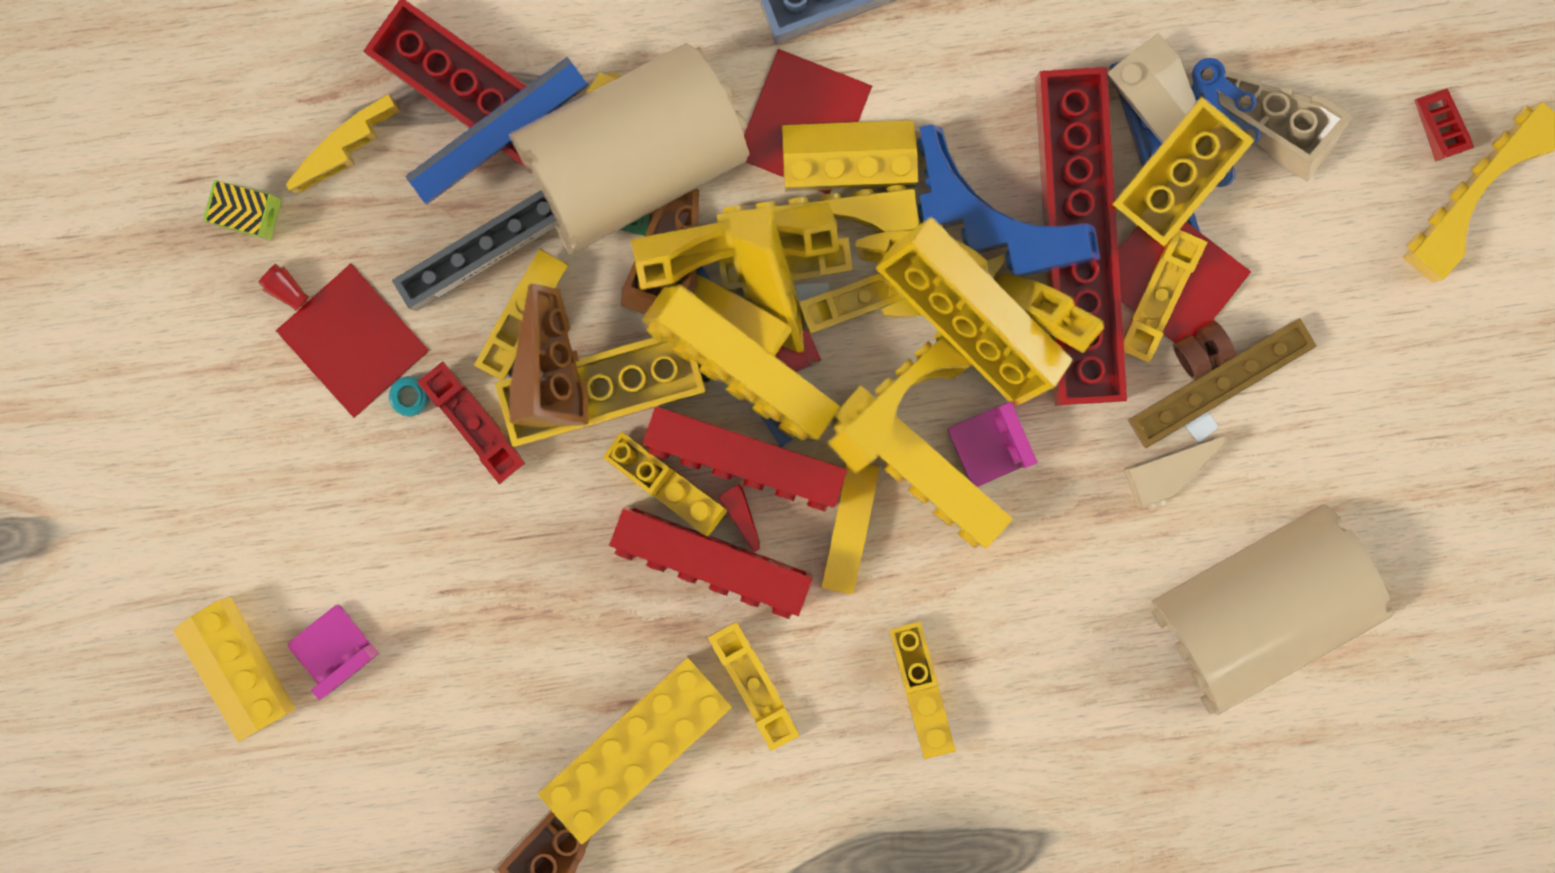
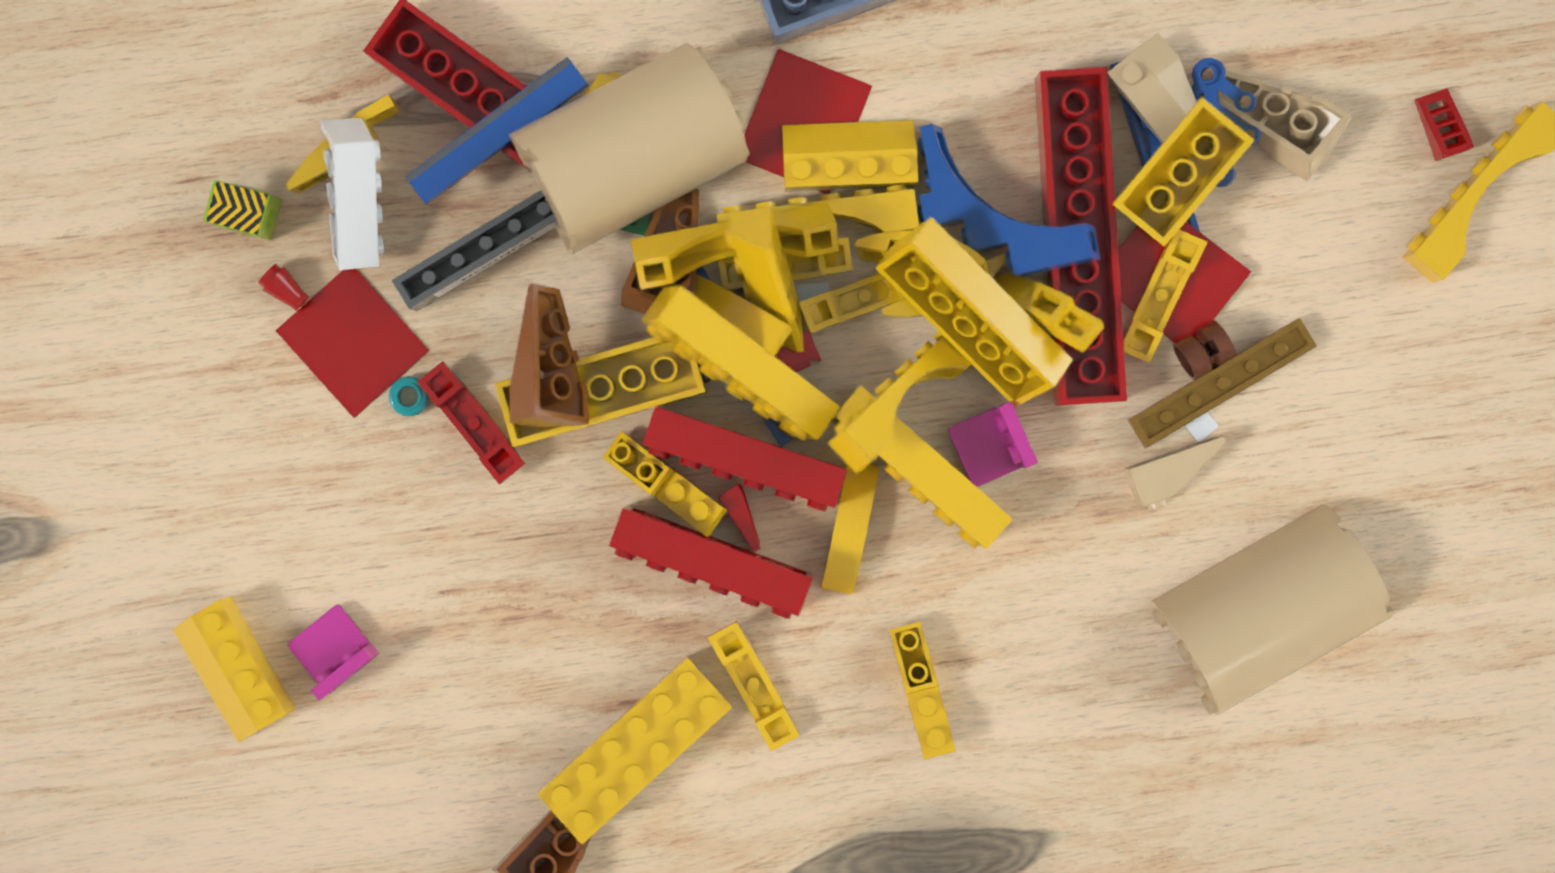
(353, 193): none -> white wedge
(502, 342): yellow slope -> none

